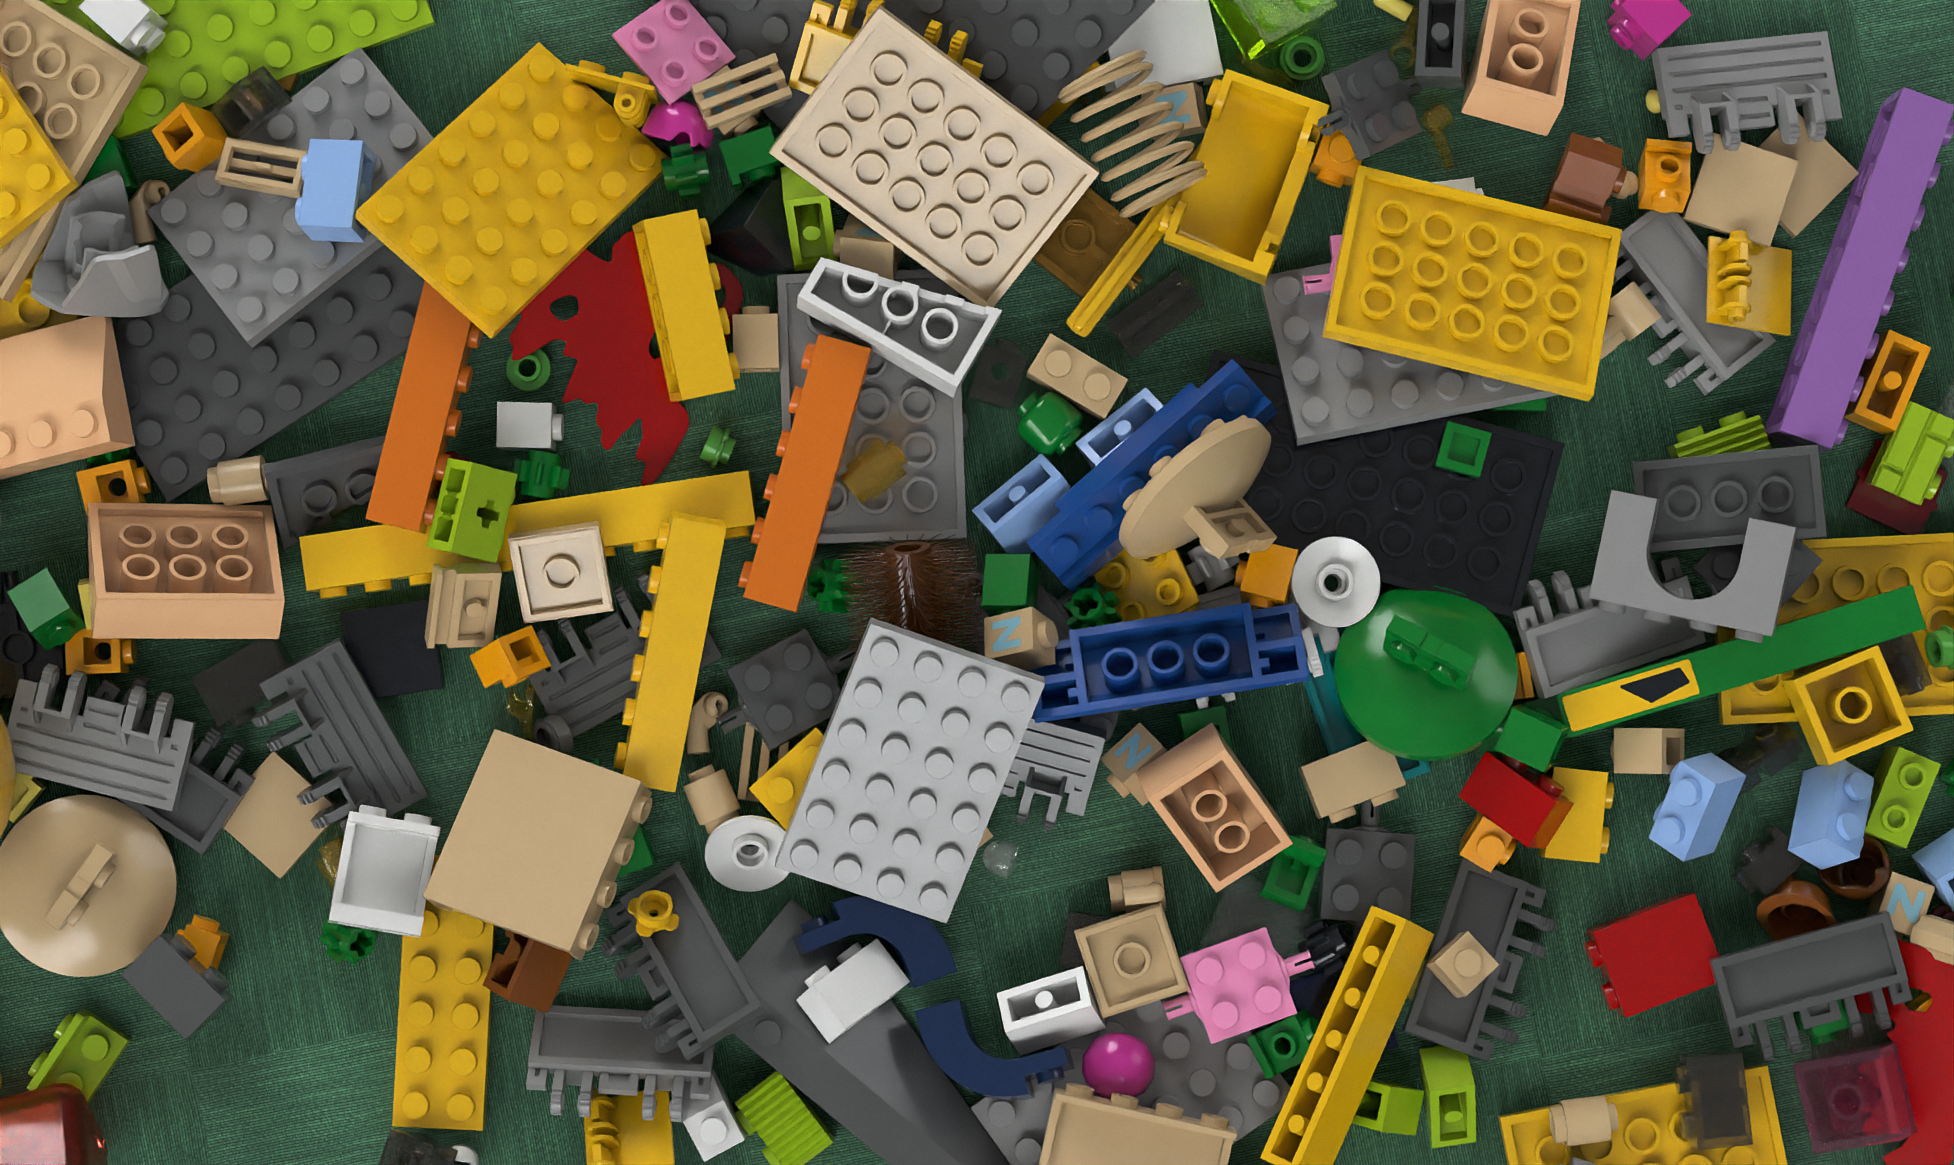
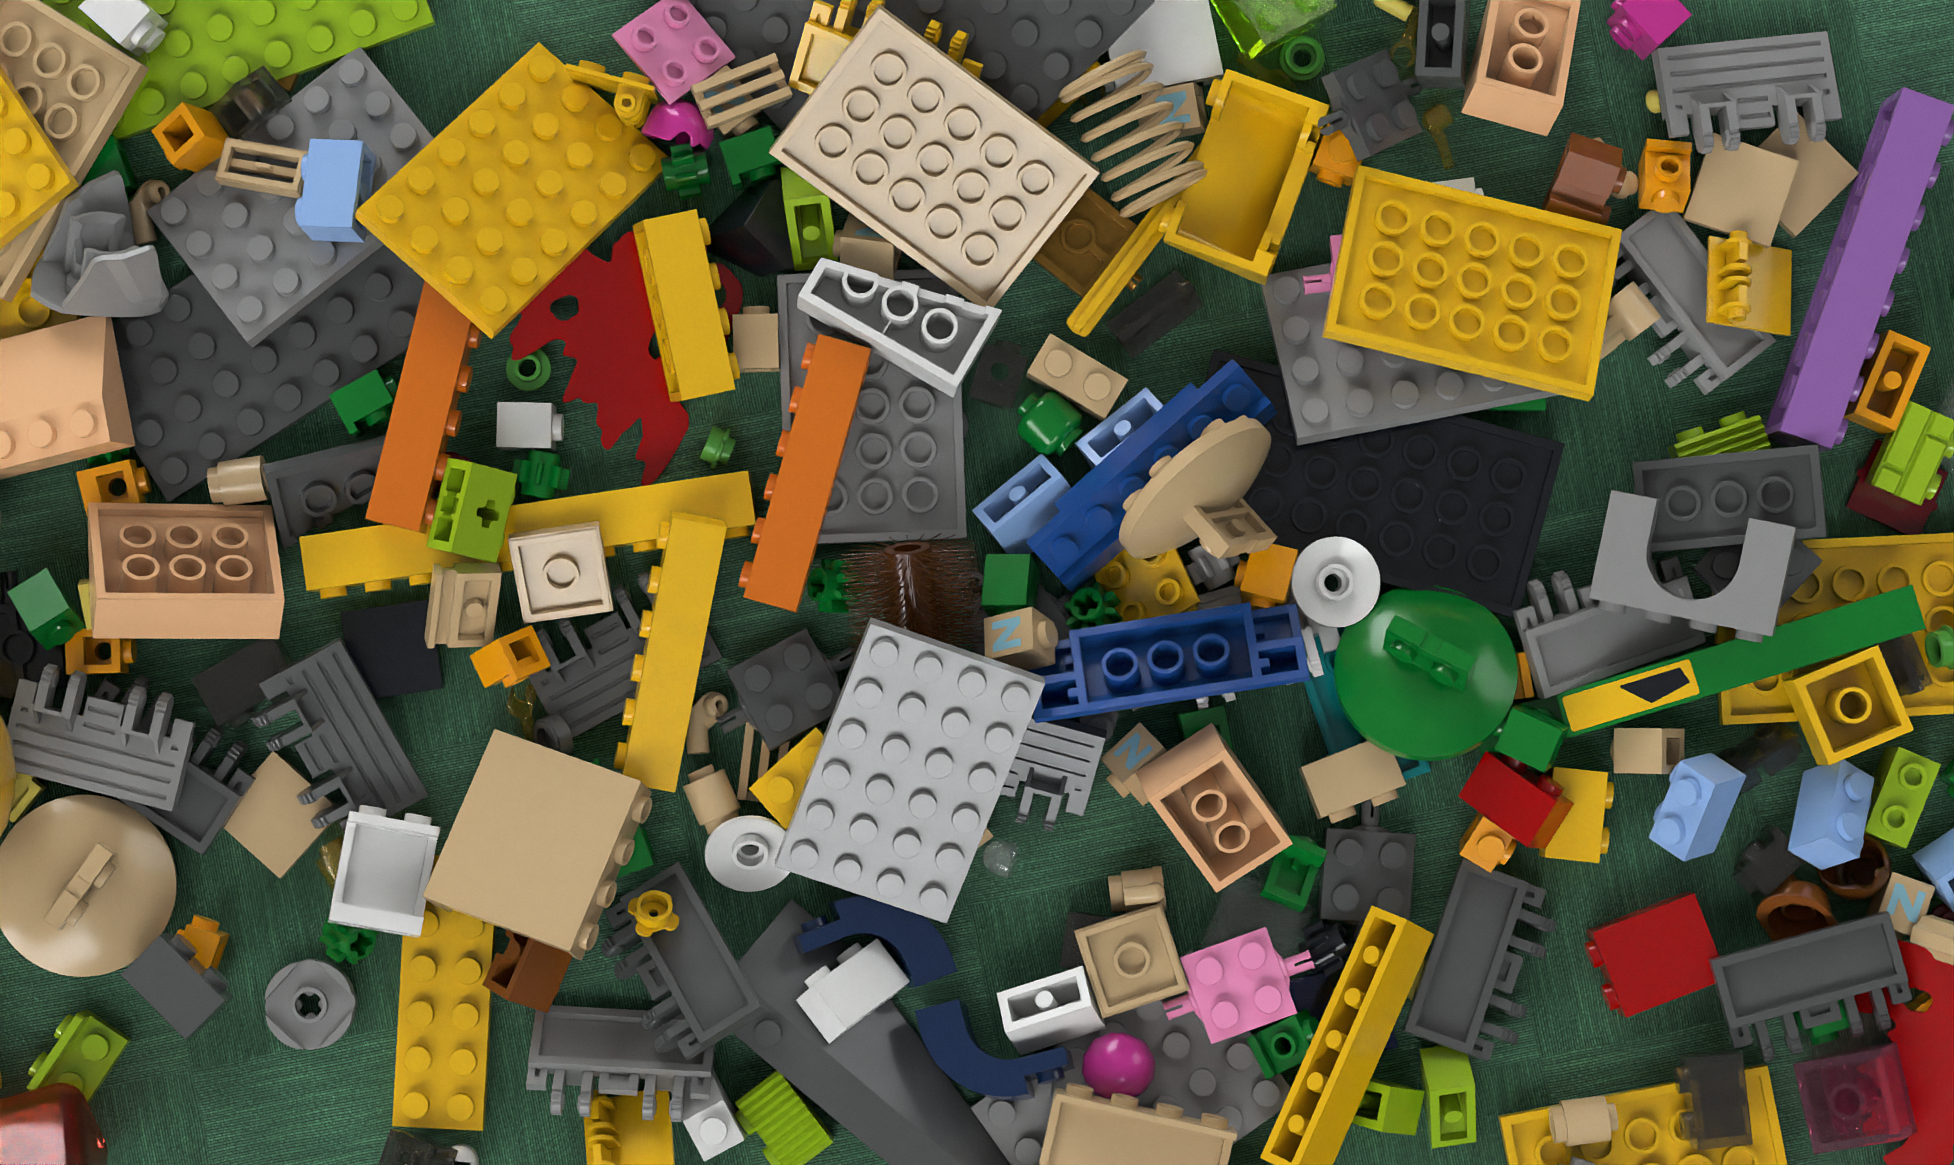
(284, 1004): none -> light grey plate
(365, 401): none -> green brick
(874, 470): clear yellow brick -> none
(1462, 964): tan brick -> none
(1463, 449): green plate -> none

